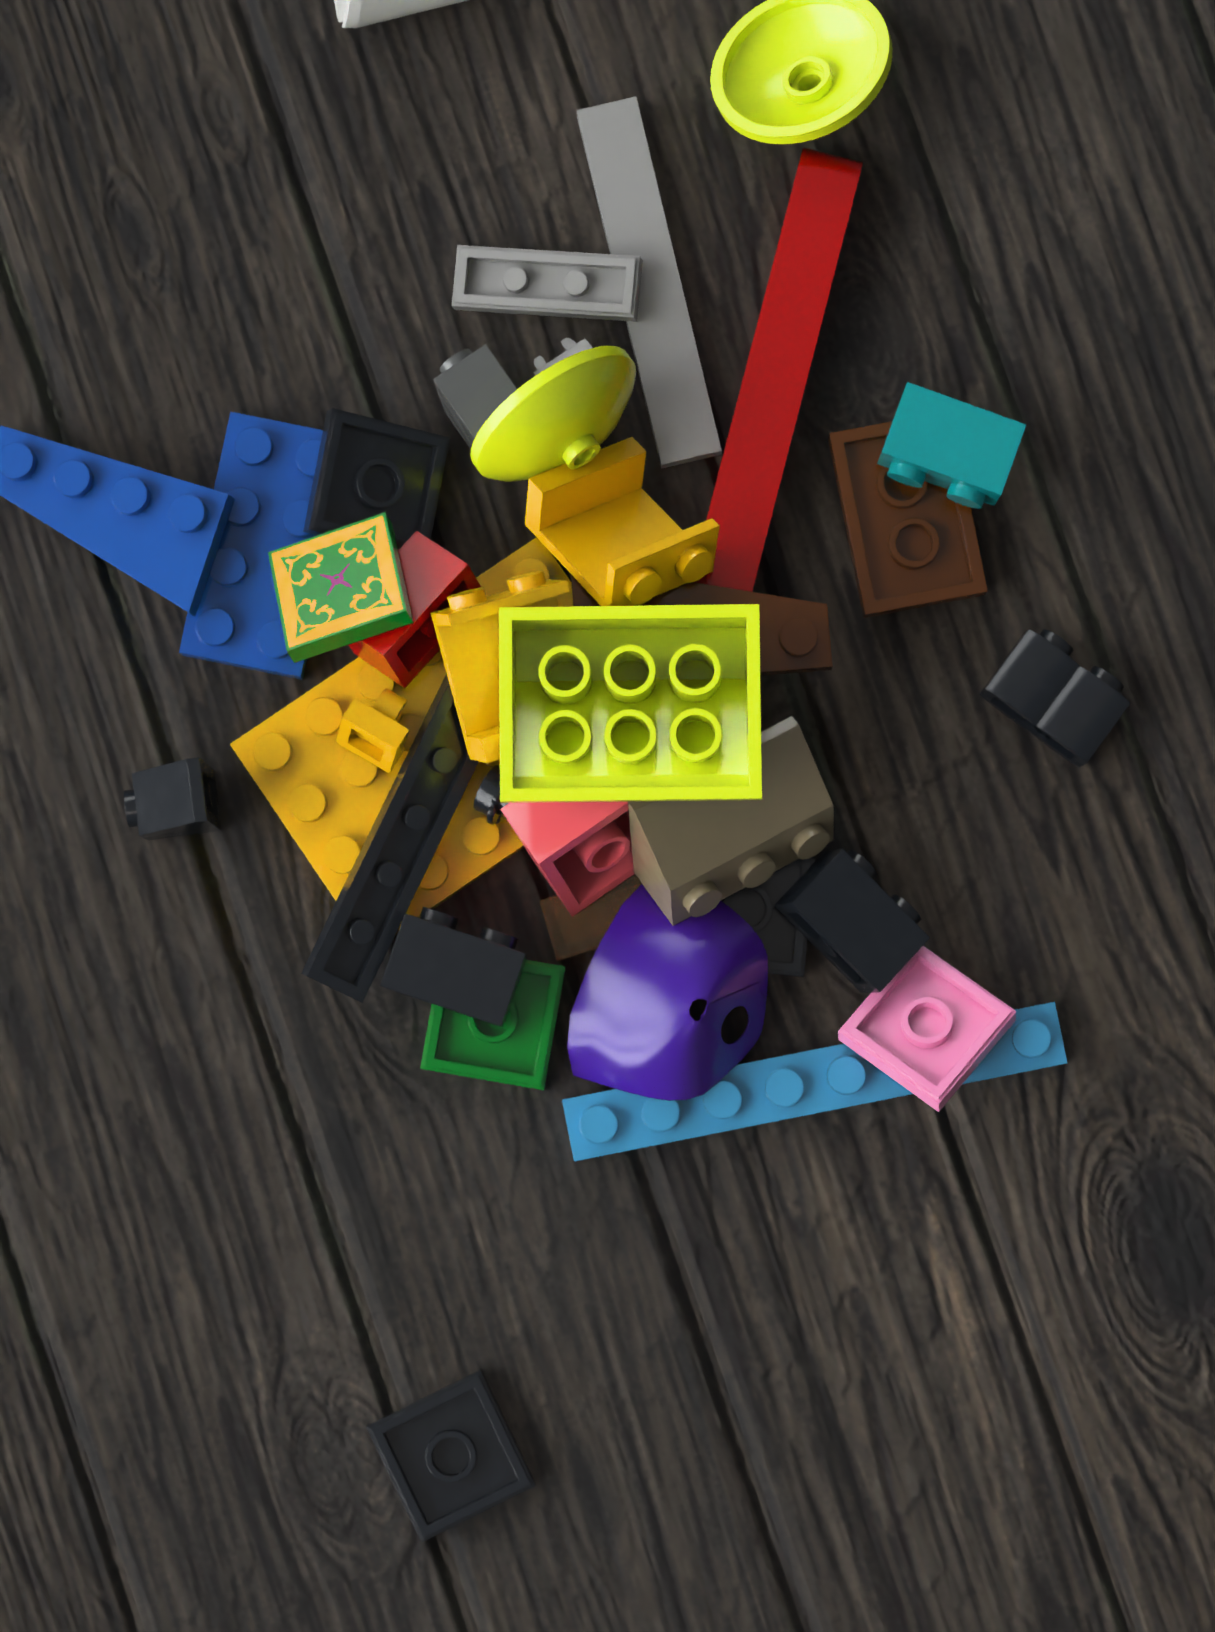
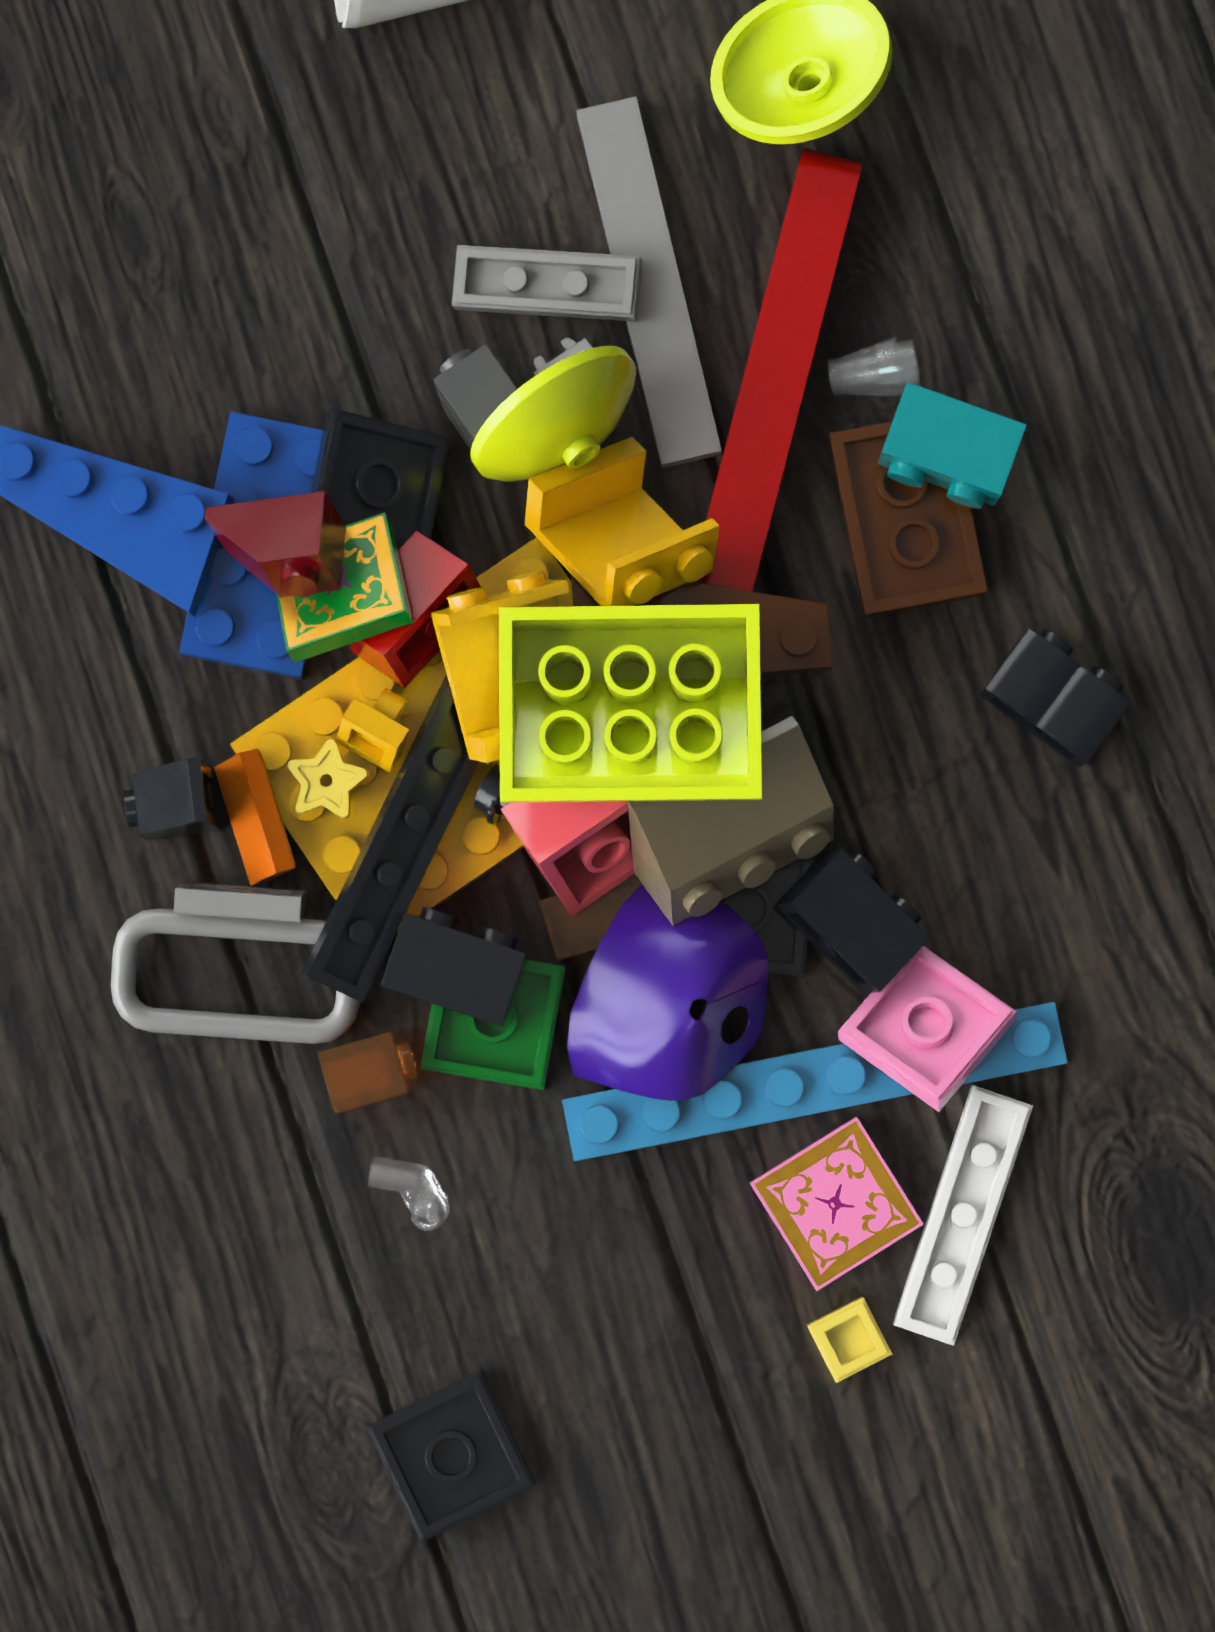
(233, 914): none -> light grey bar
(255, 817): none -> orange tile
(285, 541): none -> dark red slope
(344, 779): none -> light yellow plate
(367, 1071): none -> clear orange brick
(418, 1188): none -> clear arm
(836, 1203): none -> tile
(849, 1339): none -> light yellow tile
(876, 370): none -> clear cone
(962, 1215): none -> white tile

